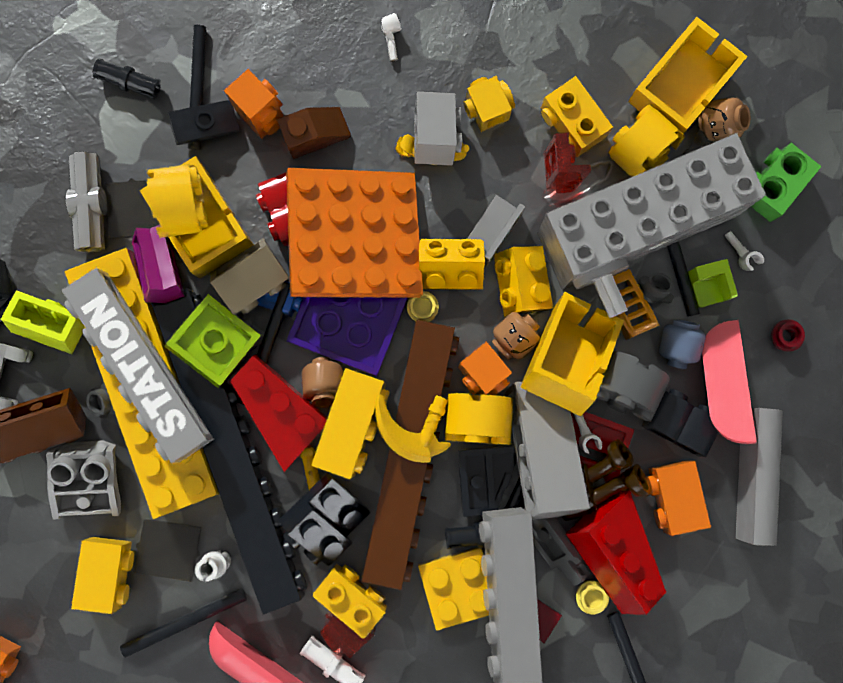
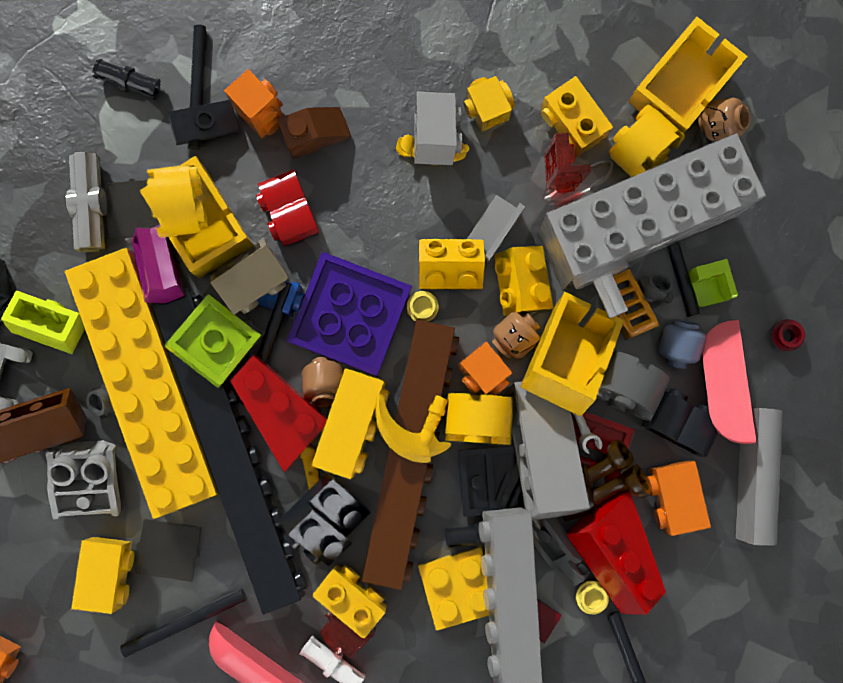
(137, 366): light grey brick -> none
(213, 565): white pin -> none
(353, 234): orange plate -> none
(390, 25): white hand -> none
(744, 253): white hand -> none
(784, 185): bright green brick -> none

